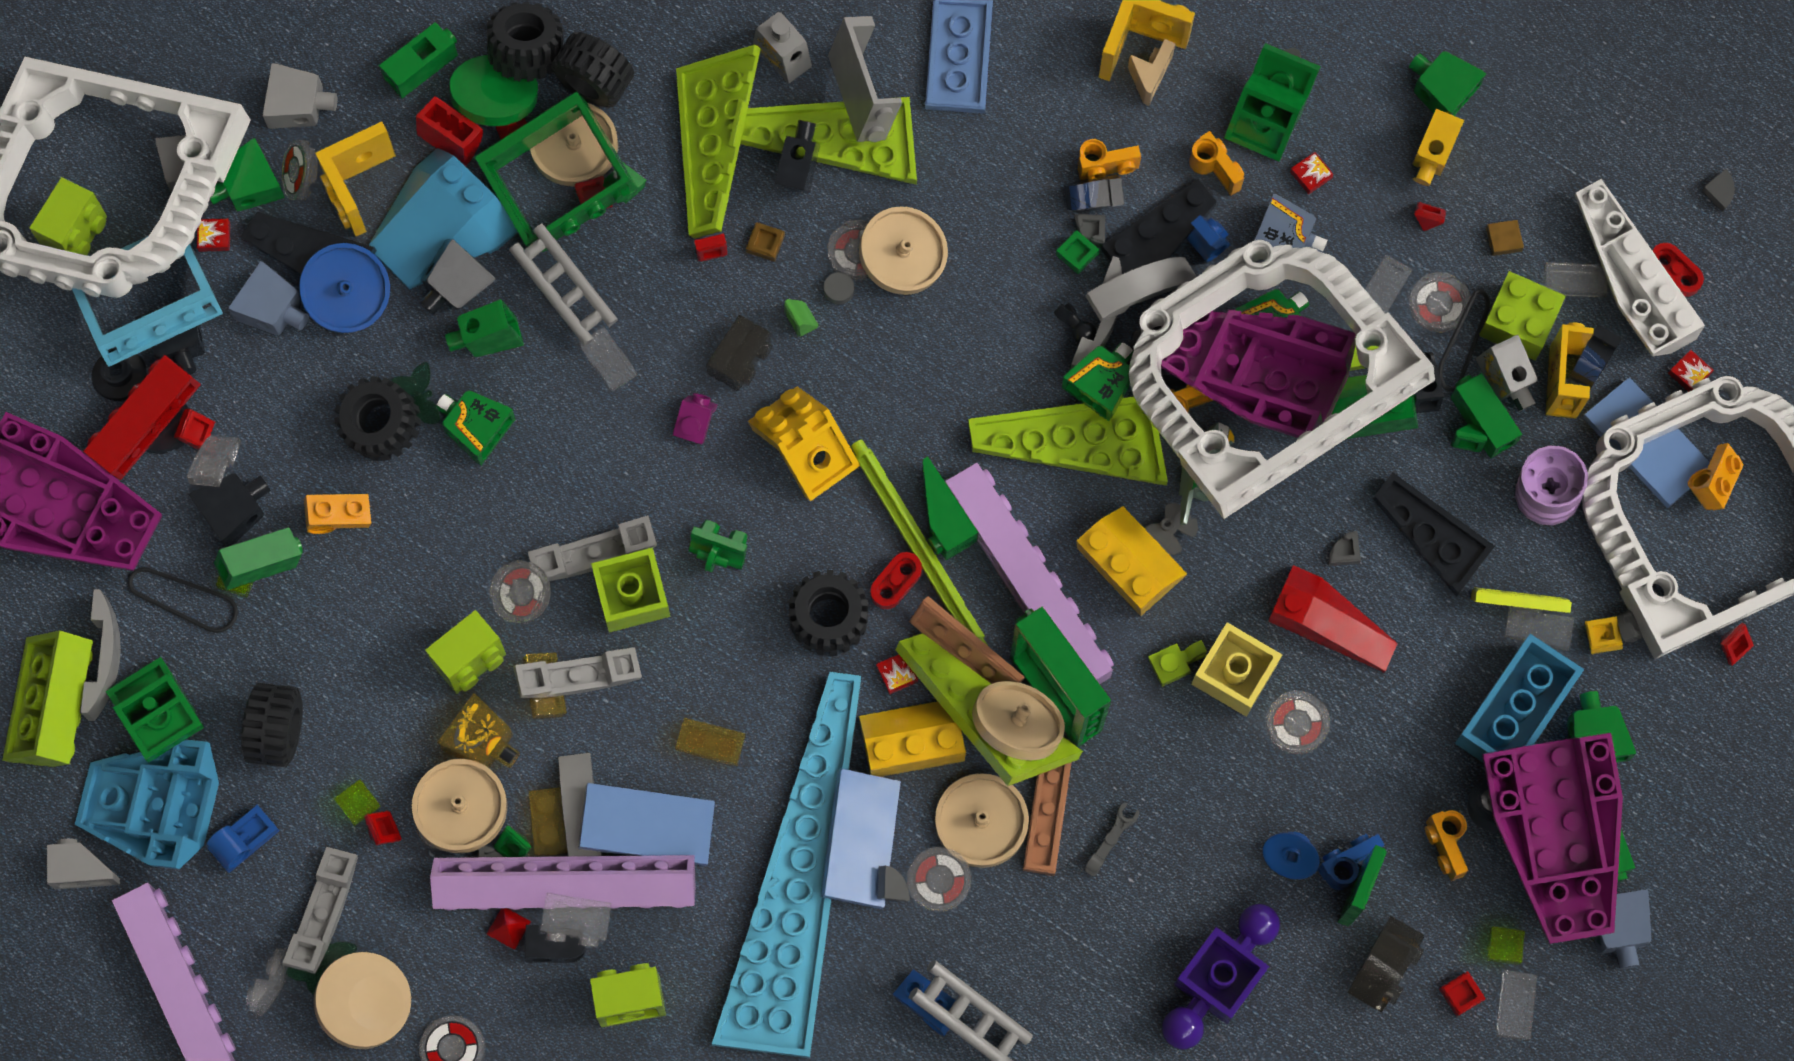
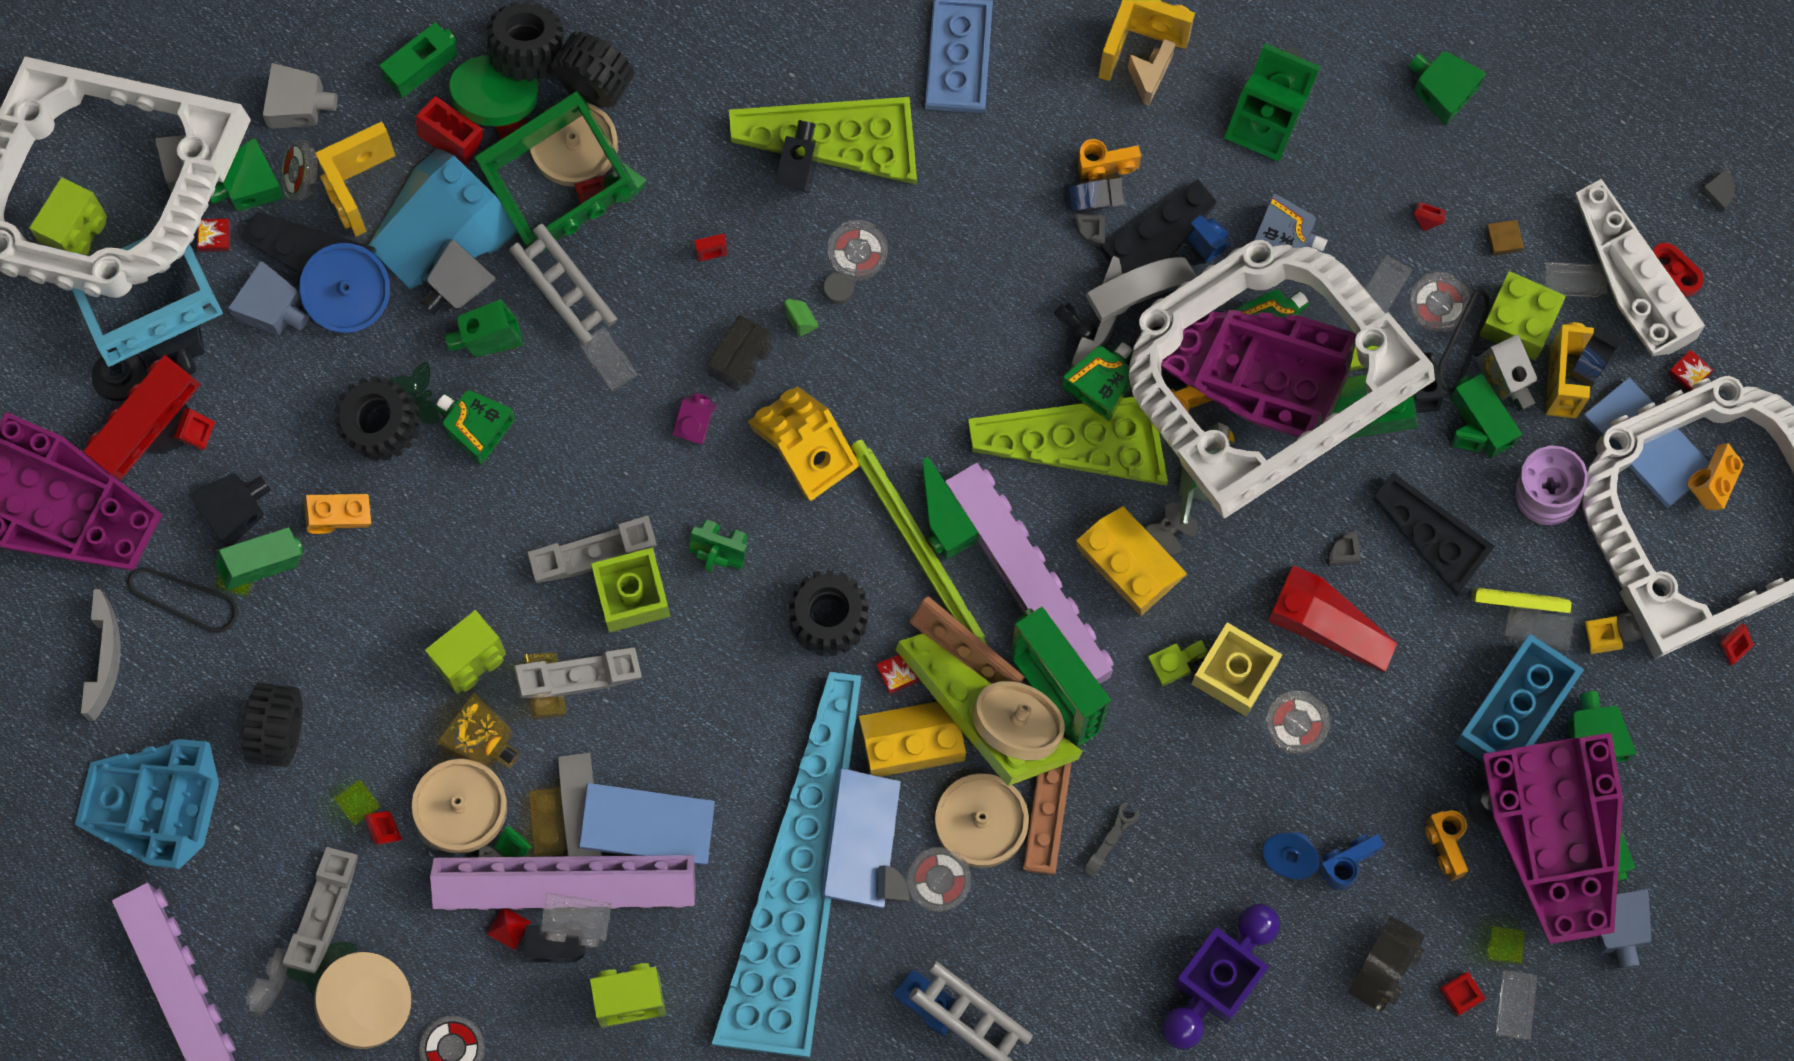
(48, 699): lime slope -> none
(76, 867): light grey slope -> none
(154, 709): green bracket -> none
(212, 460): clear slope -> none
(242, 839): blue plate -> none
(520, 592): clear tile -> none
(710, 742): clear yellow plate -> none
(712, 120): lime wing -> none
(765, 241): pearl gold tile -> none
(779, 43): light grey torso -> none
(868, 115): light grey panel -> none
(895, 581): red plate -> none
(903, 250): tan piece -> none
(1077, 252): green plate -> none
(1227, 172): light orange plate -> none
(1311, 173): tile -> none
(1362, 886): green tile -> none
(1439, 140): yellow torso -> none

